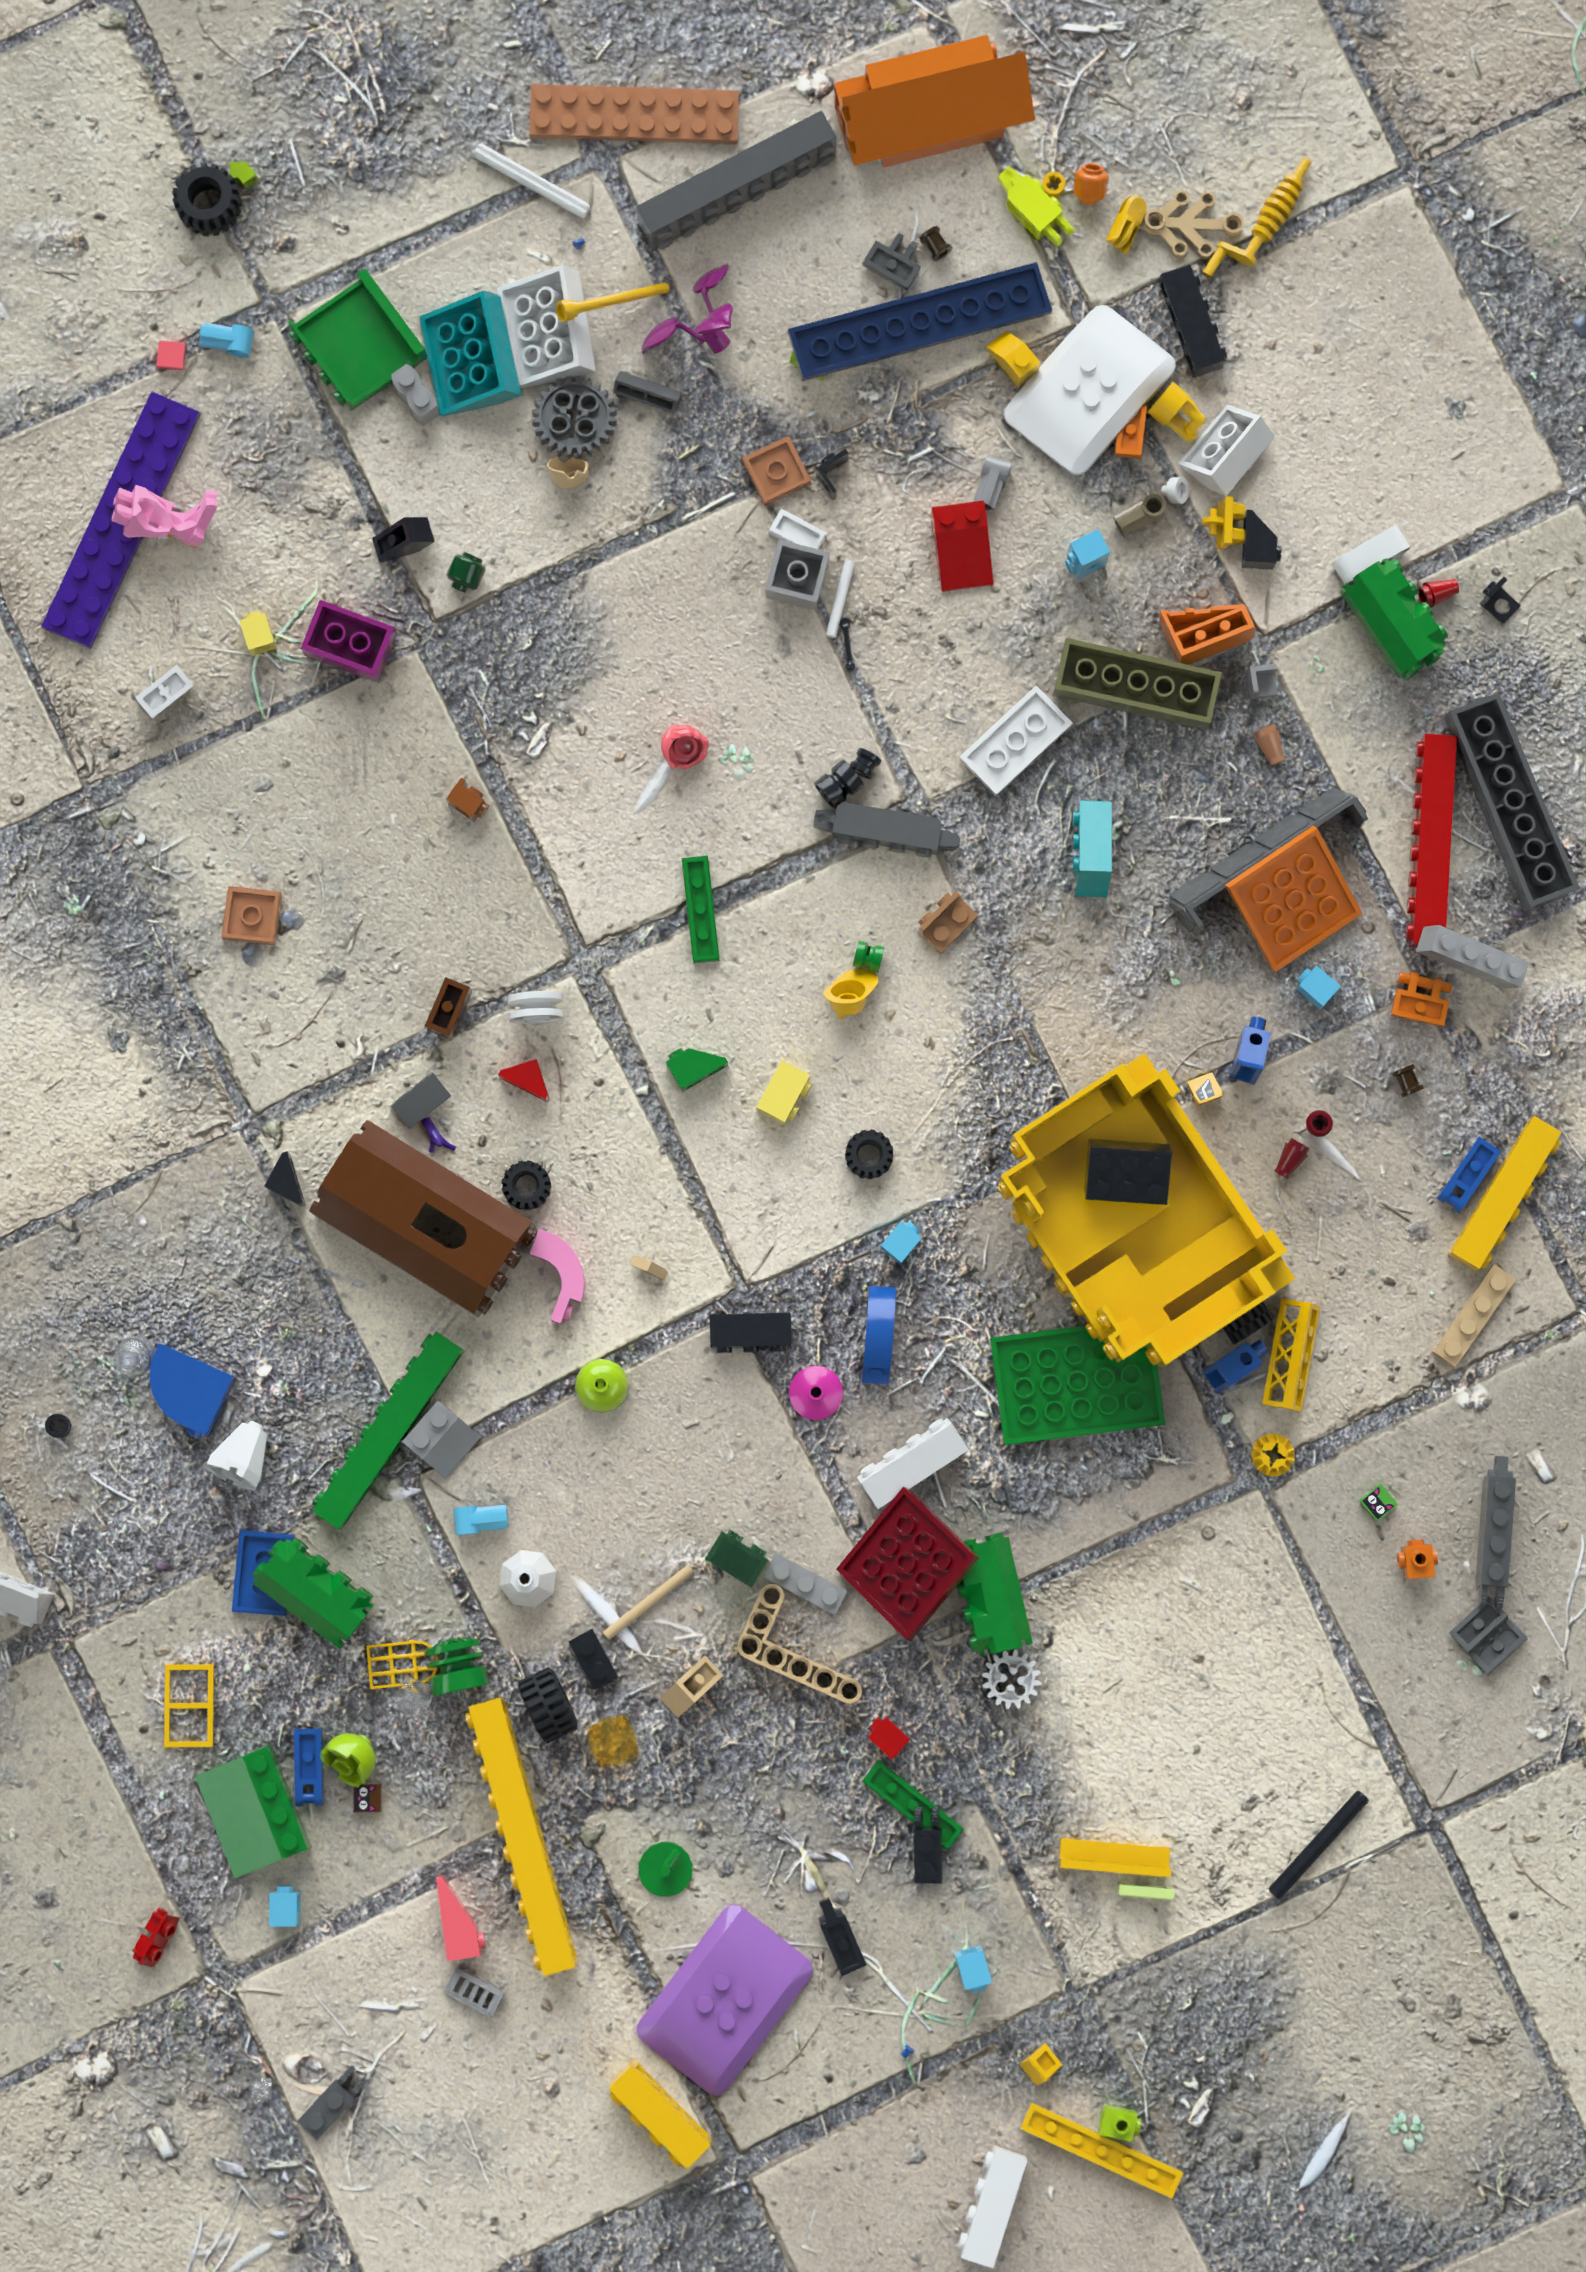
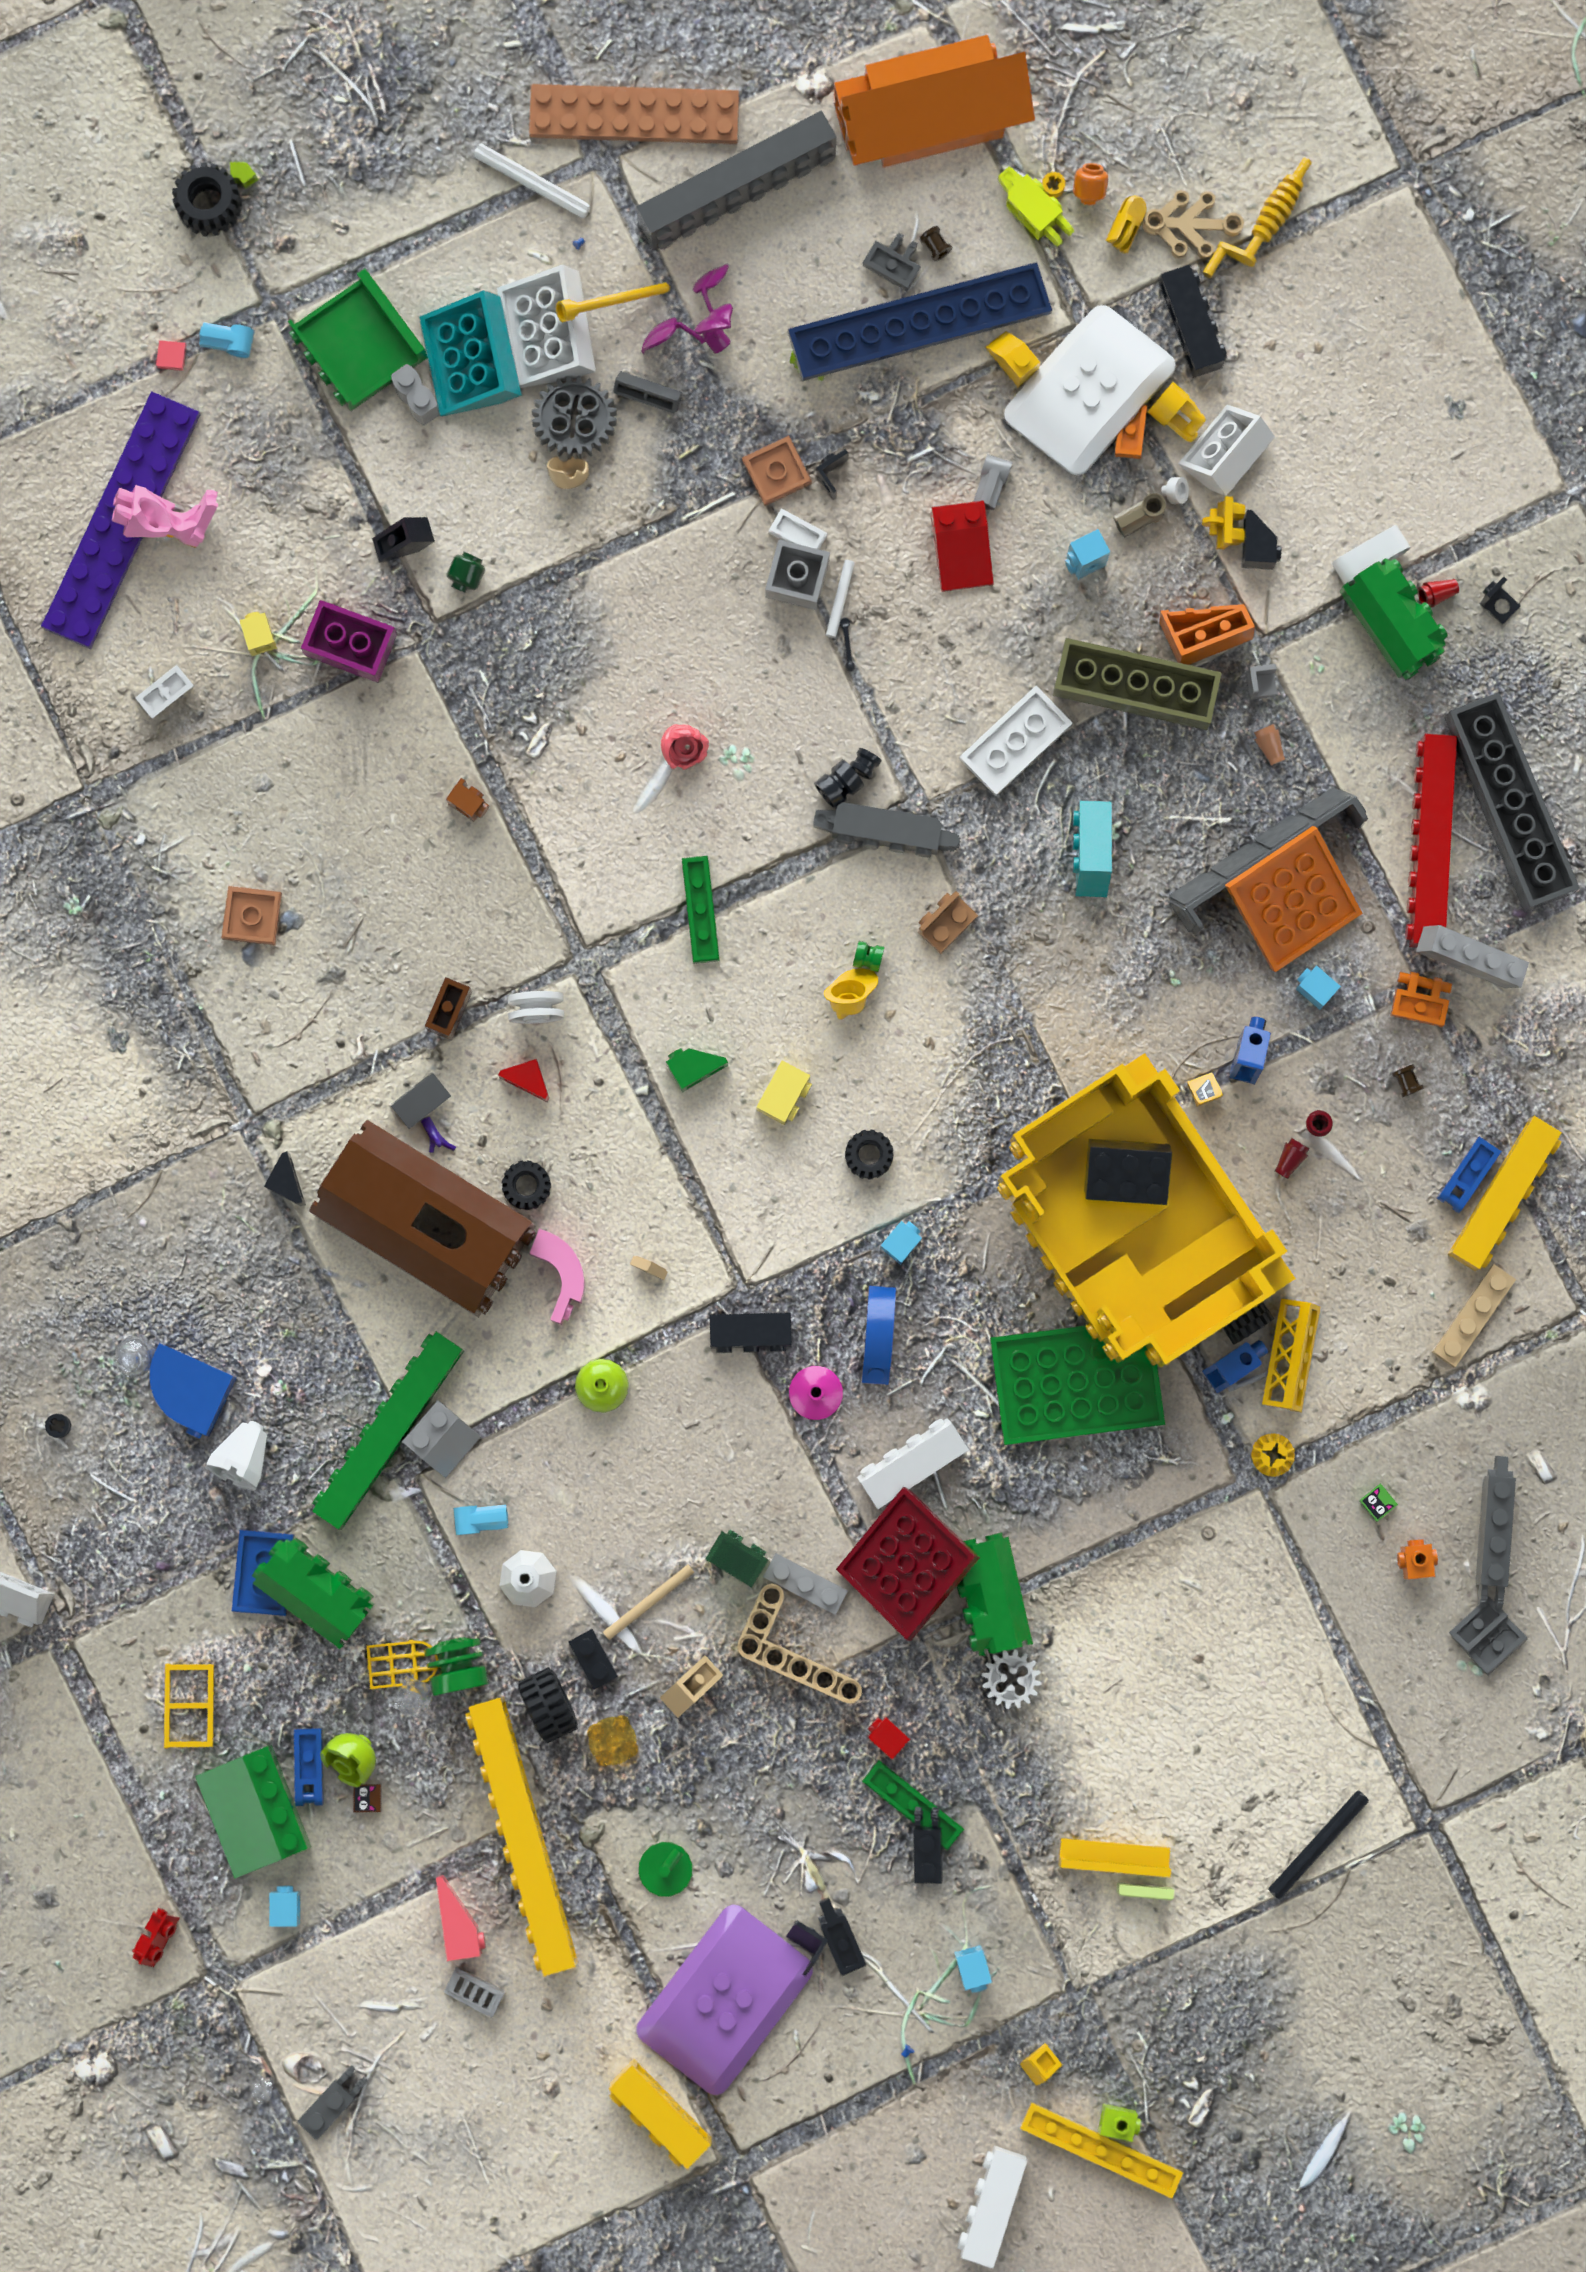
(809, 1940): none -> black bracket

